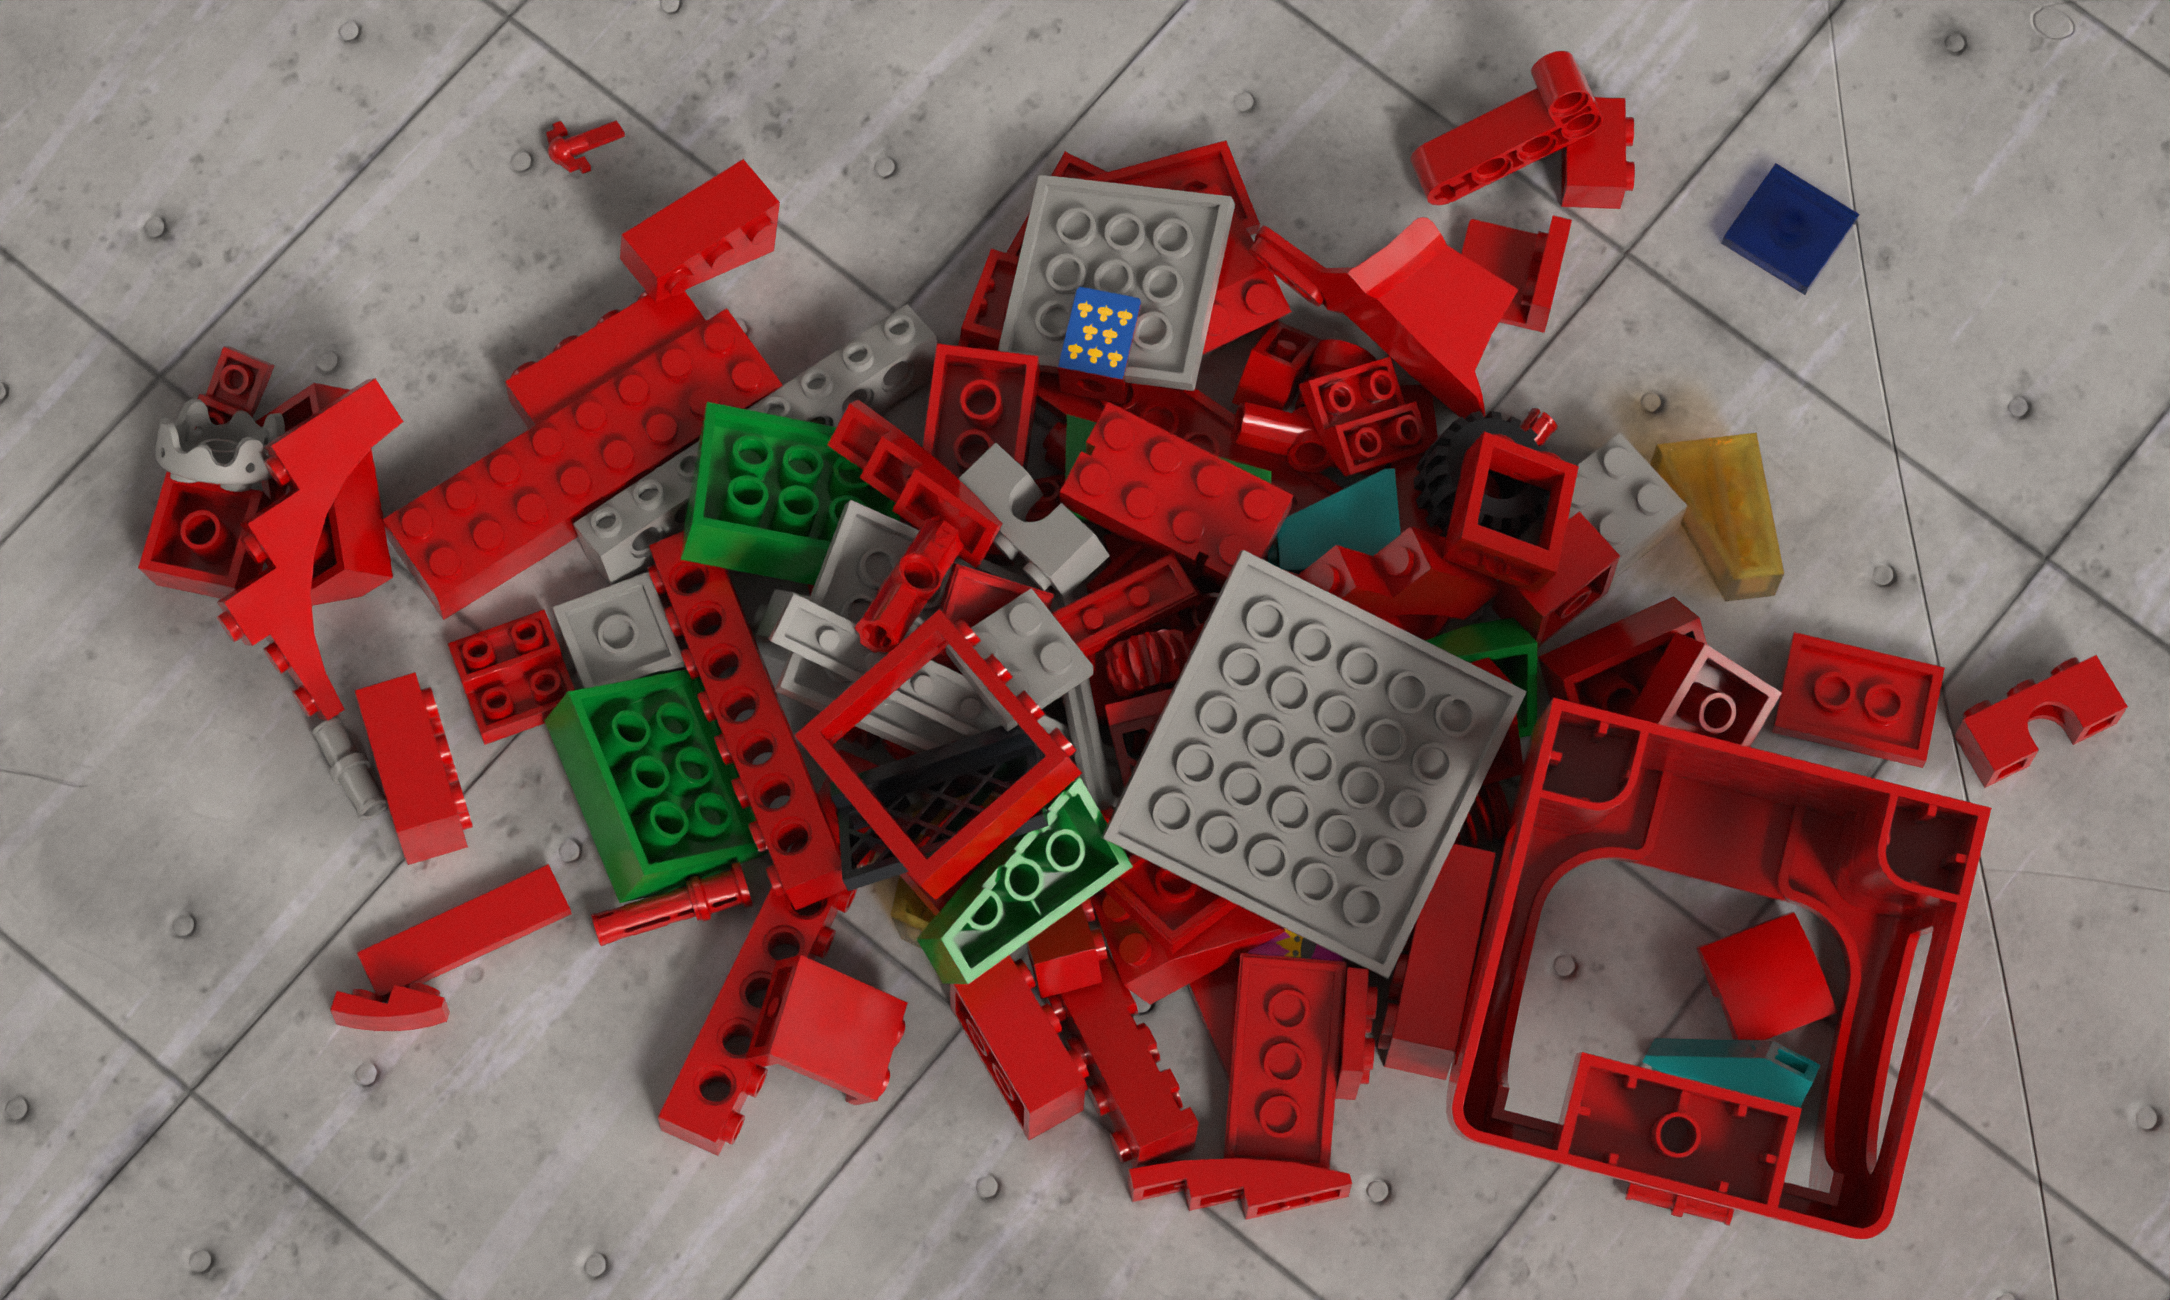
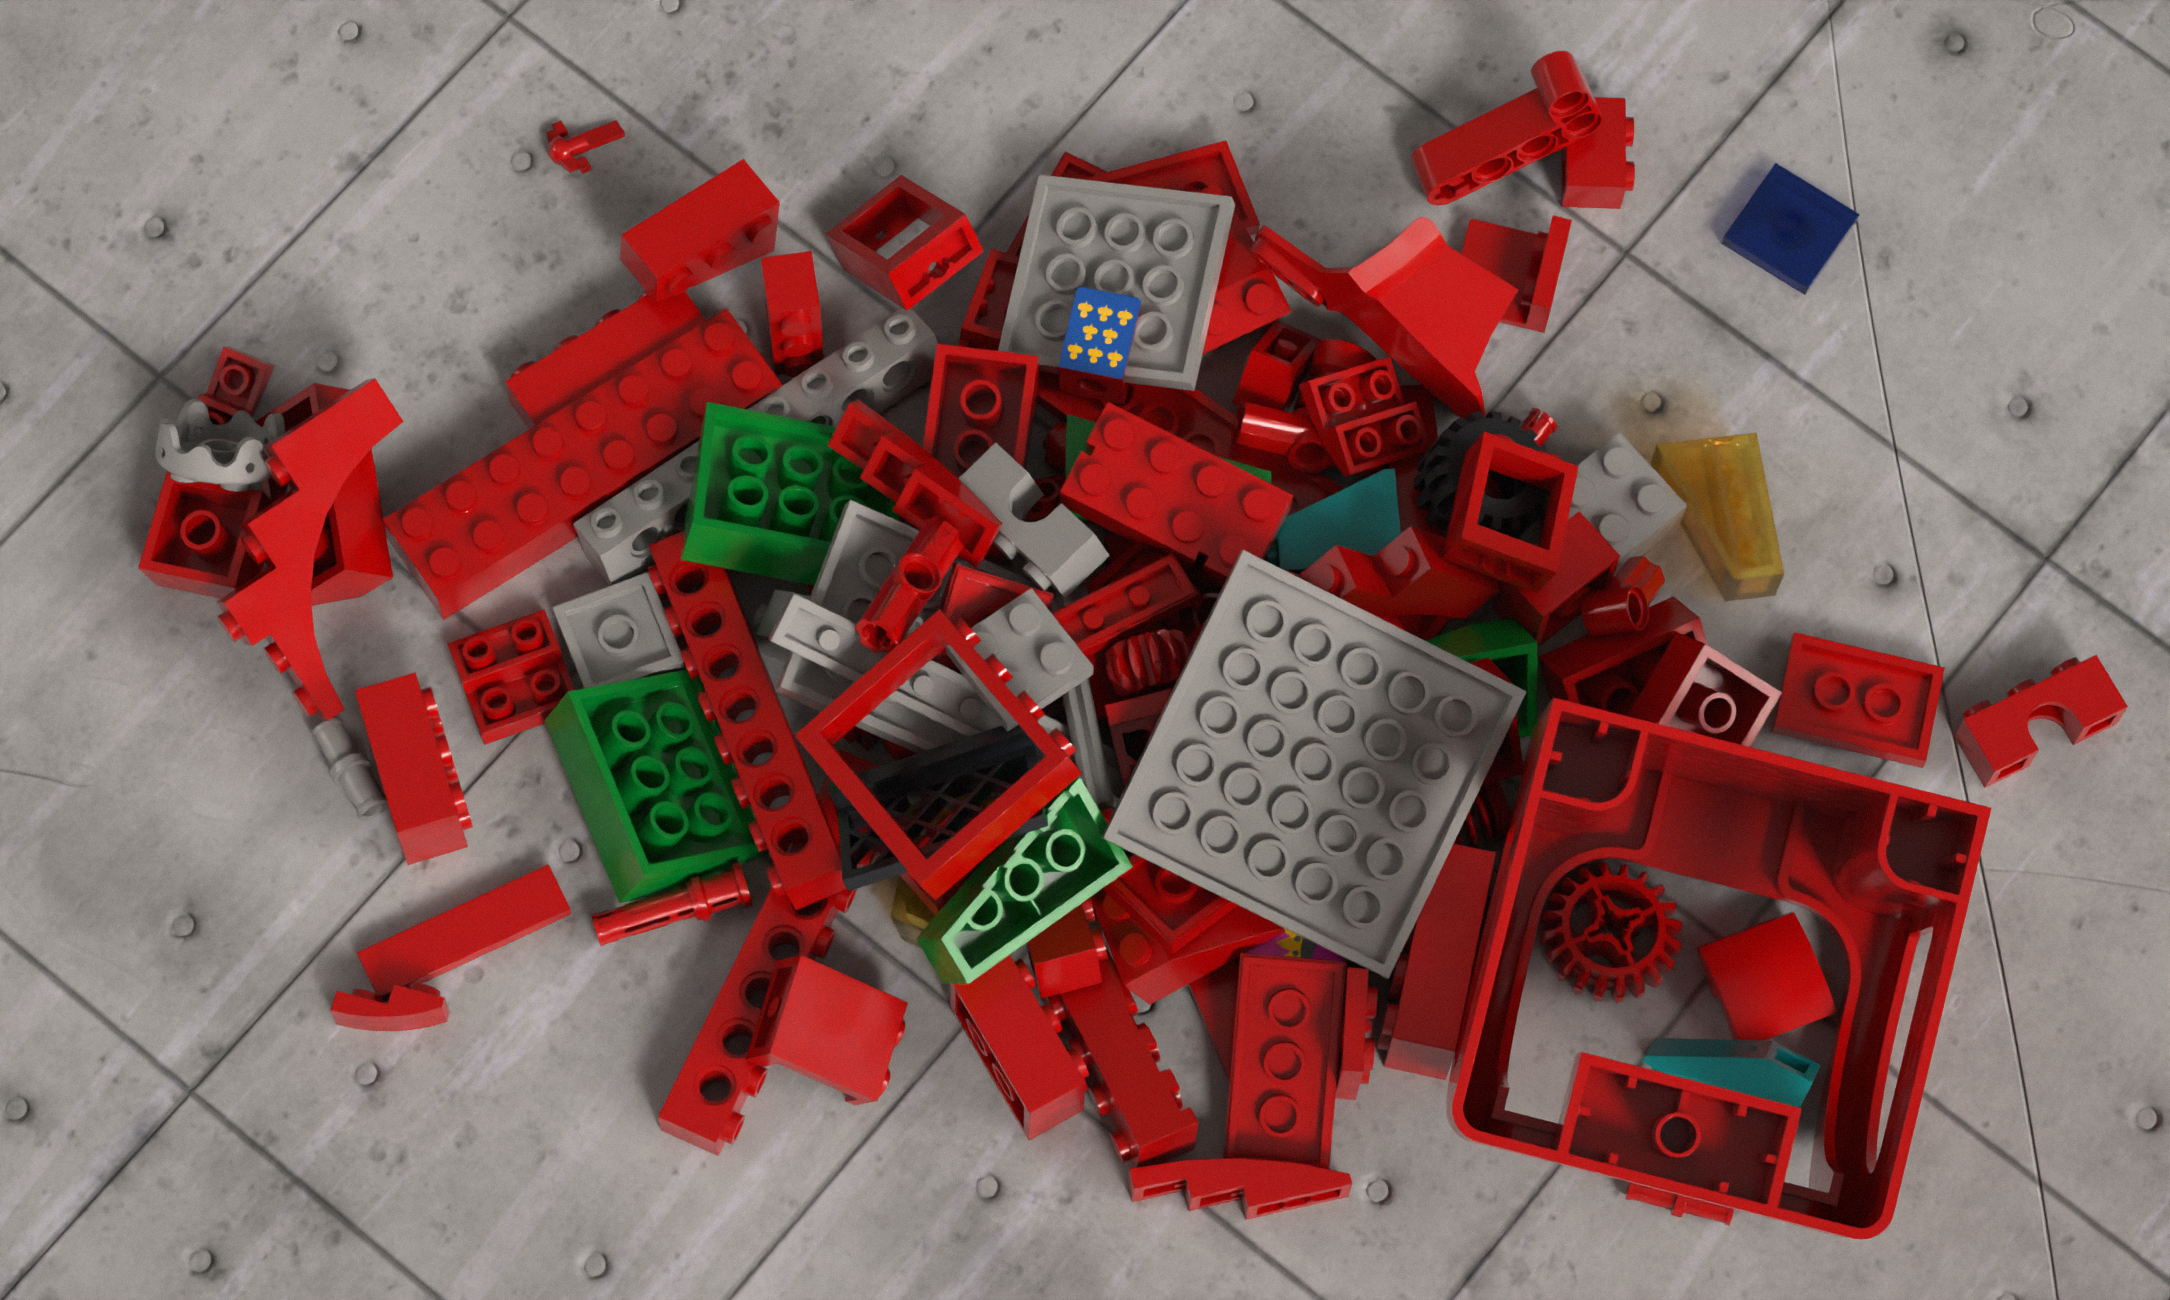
(792, 312): none -> red arch
(905, 274): none -> red window
(1624, 600): none -> red piece
(1624, 970): none -> red gear

